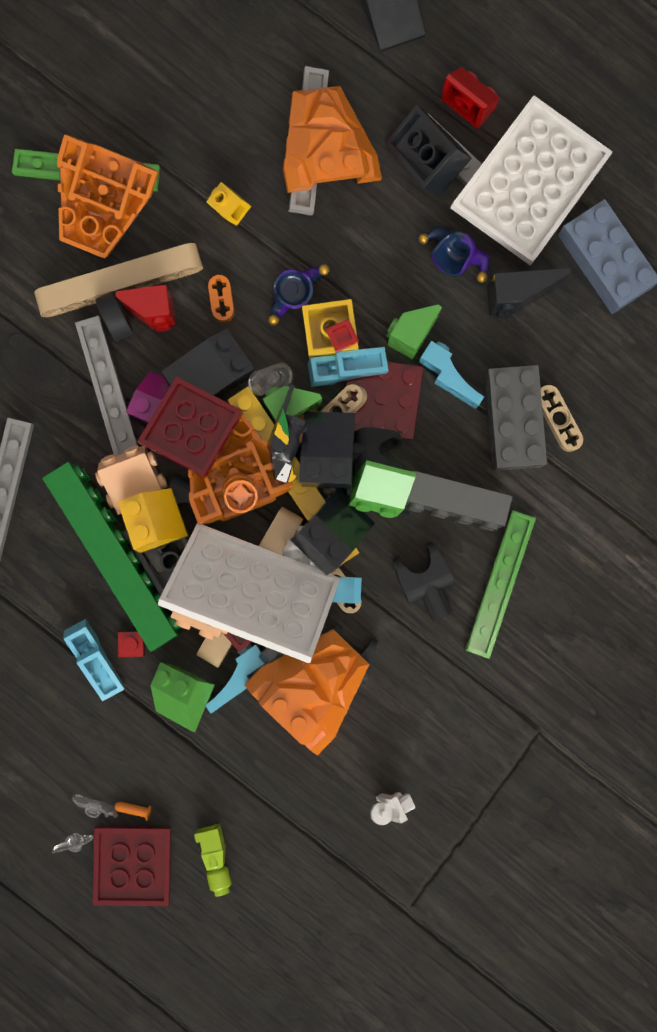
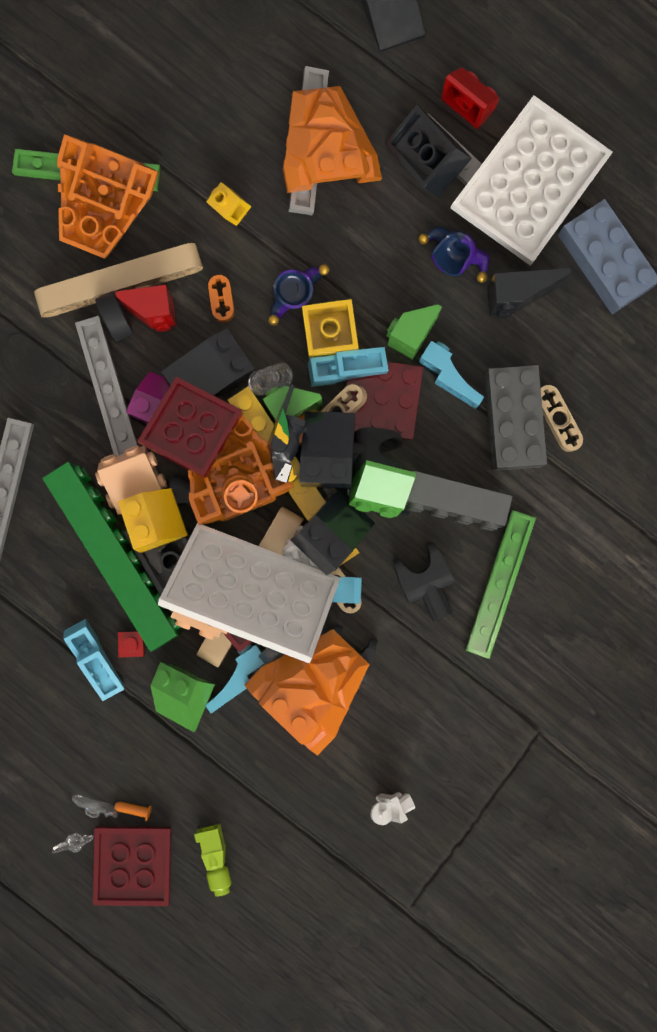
(342, 335): red tile -> none

